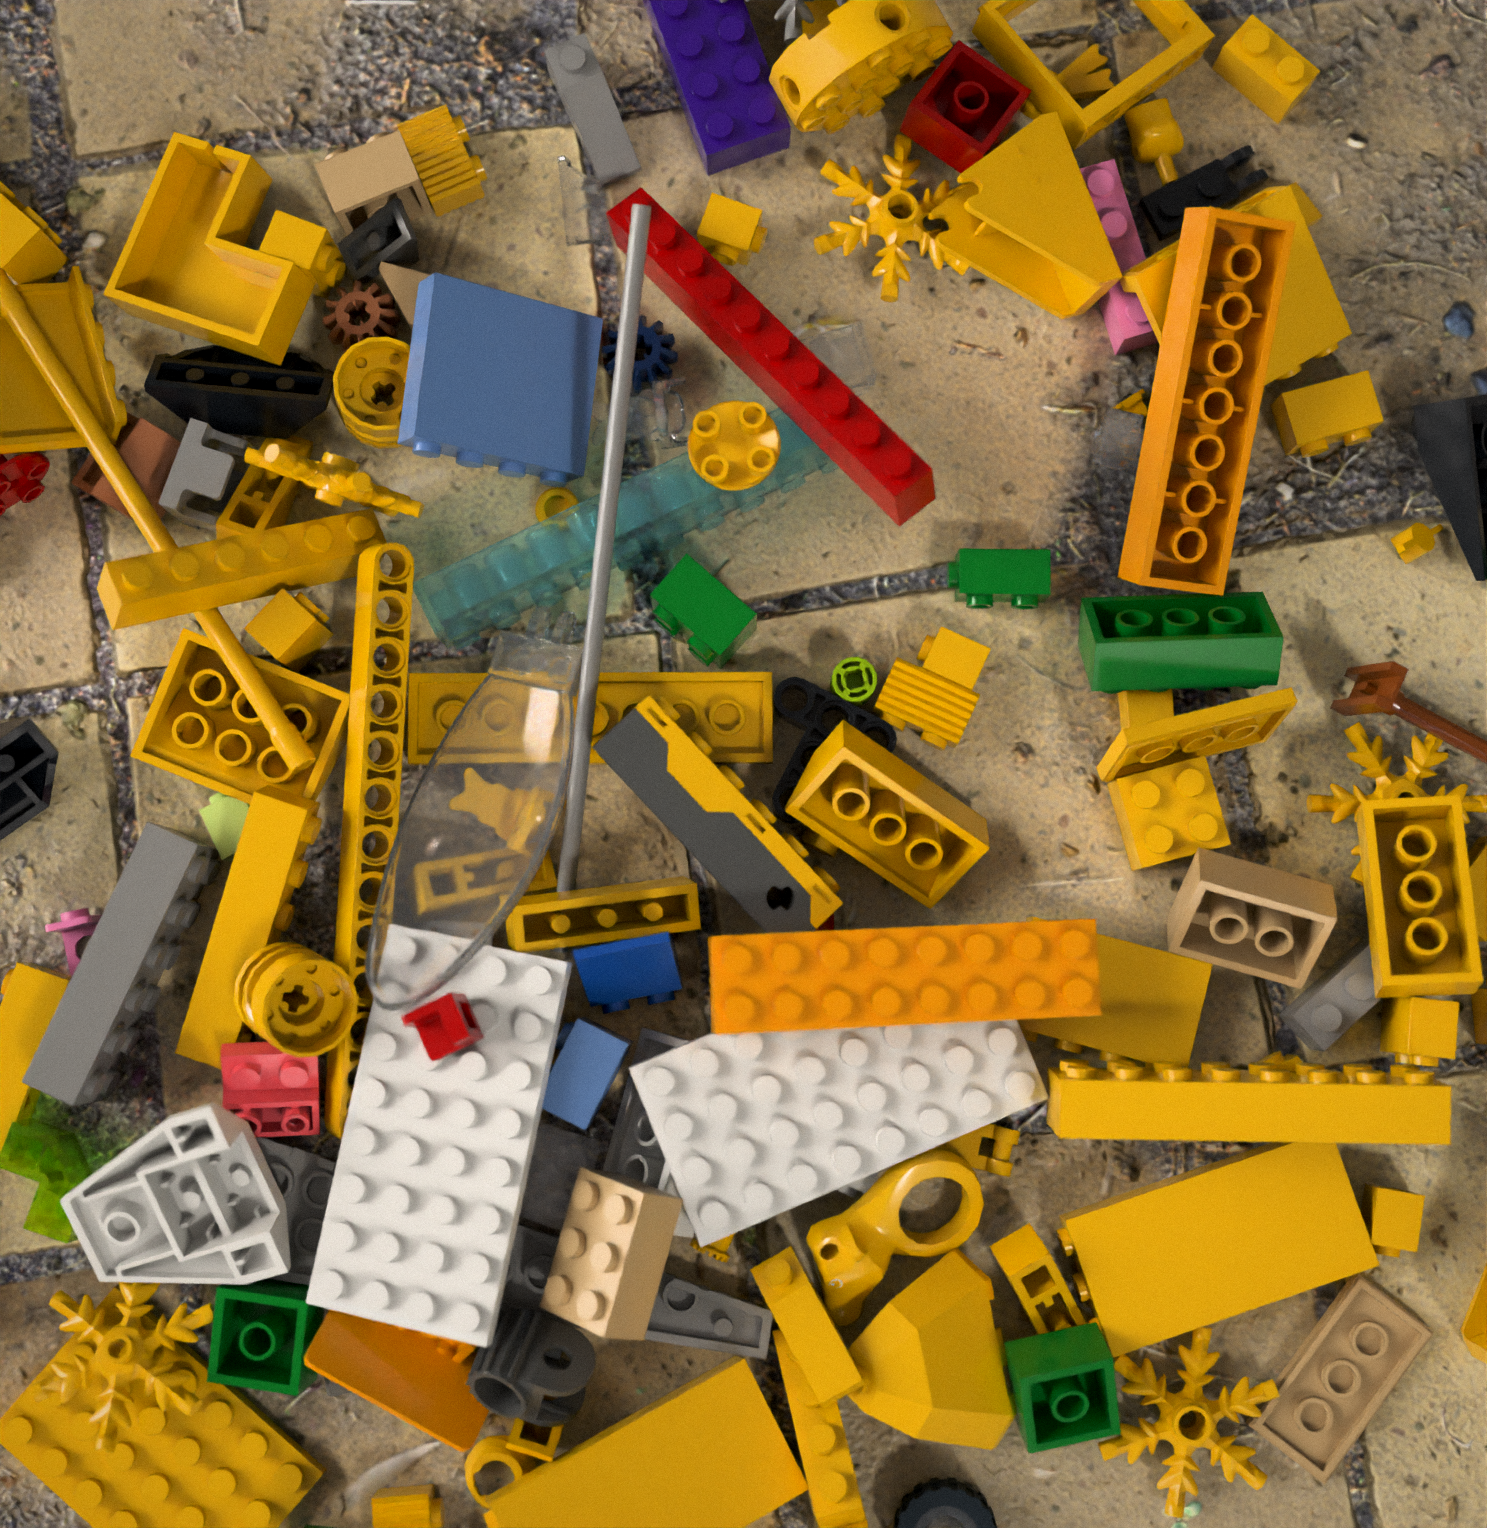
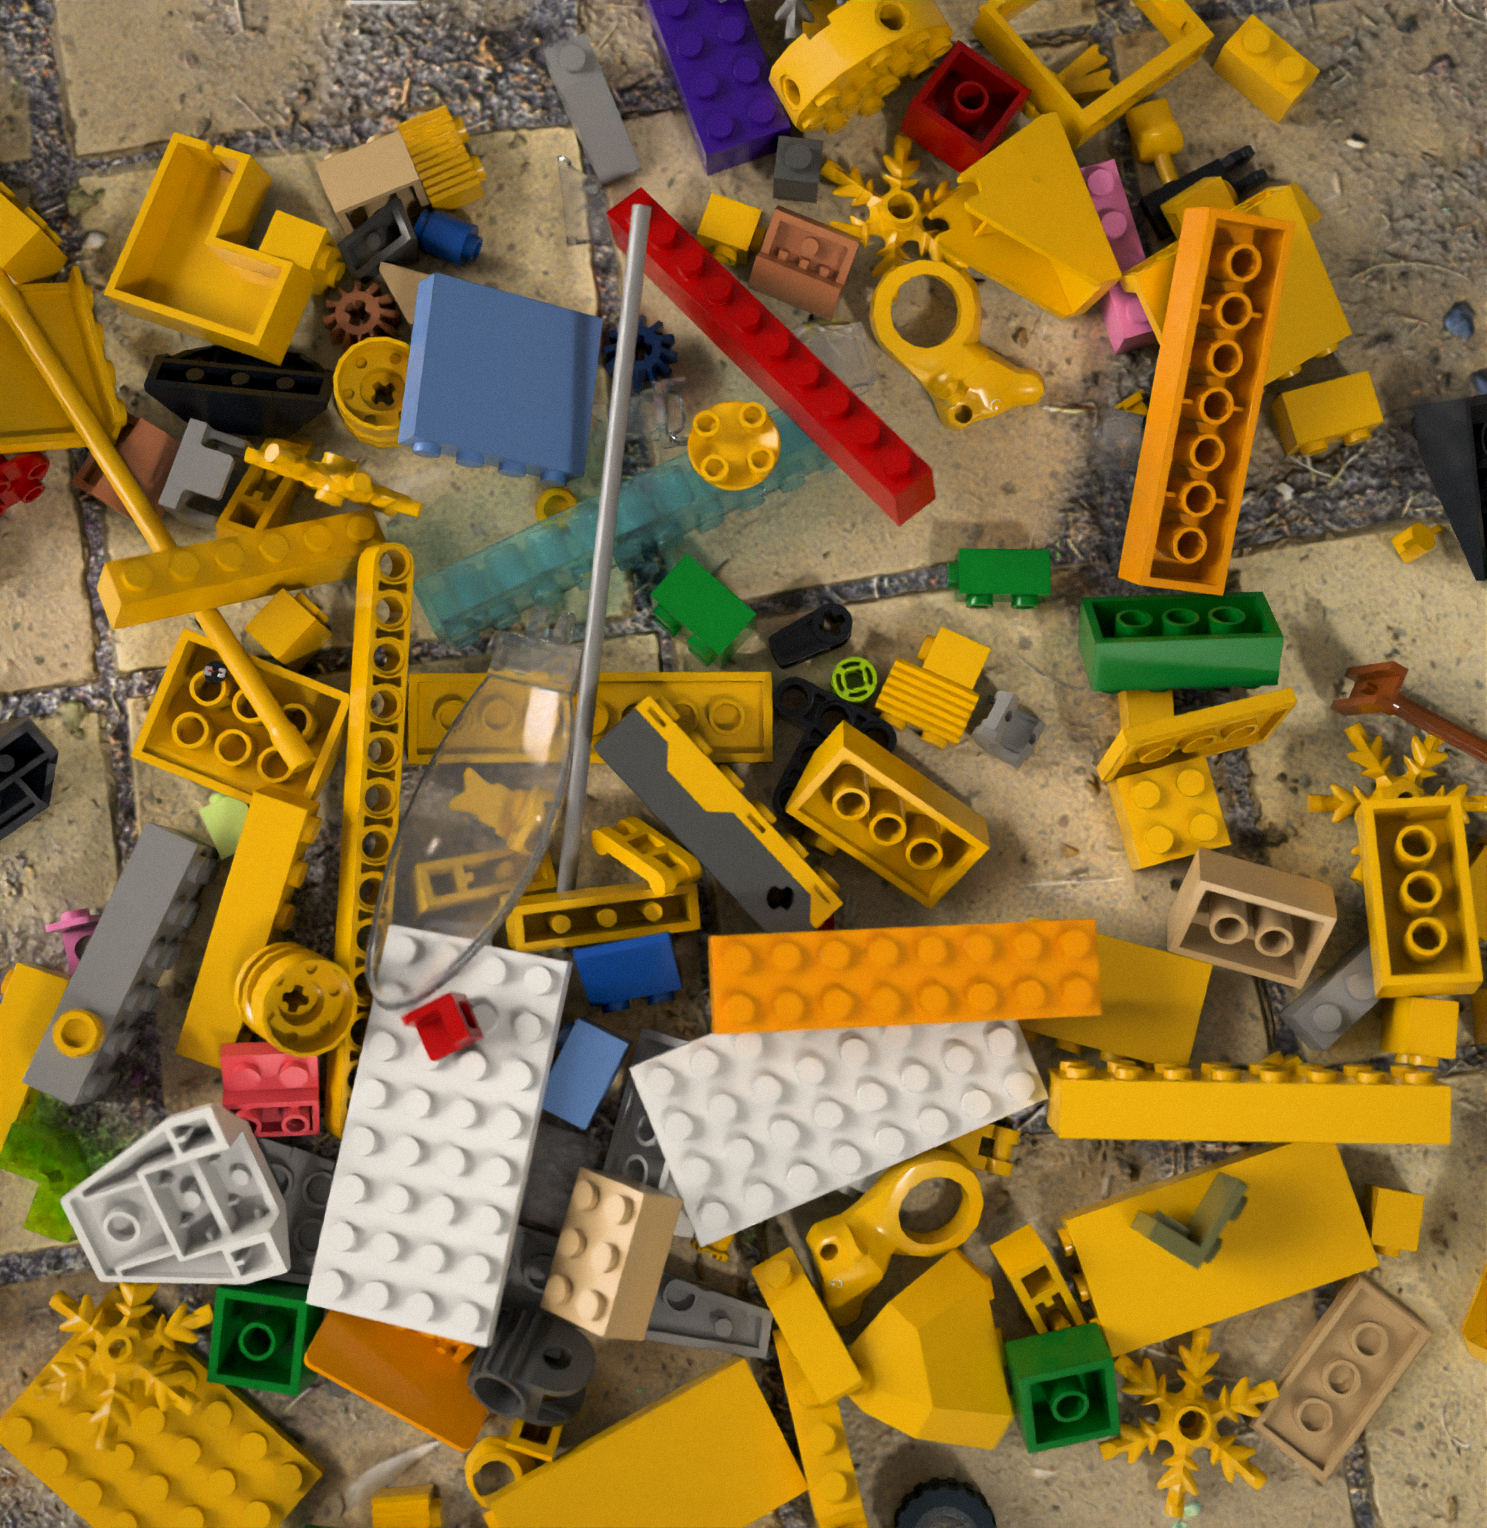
(78, 1033): none -> yellow tile
(215, 672): none -> black piece
(448, 237): none -> blue brick
(647, 854): none -> yellow plate
(797, 169): none -> dark grey brick
(804, 263): none -> nougat brick
(804, 637): none -> black piece
(959, 372): none -> yellow animal
(1007, 730): none -> light grey piece
(1200, 1238): none -> olive bracket
(1204, 193): none -> yellow brick

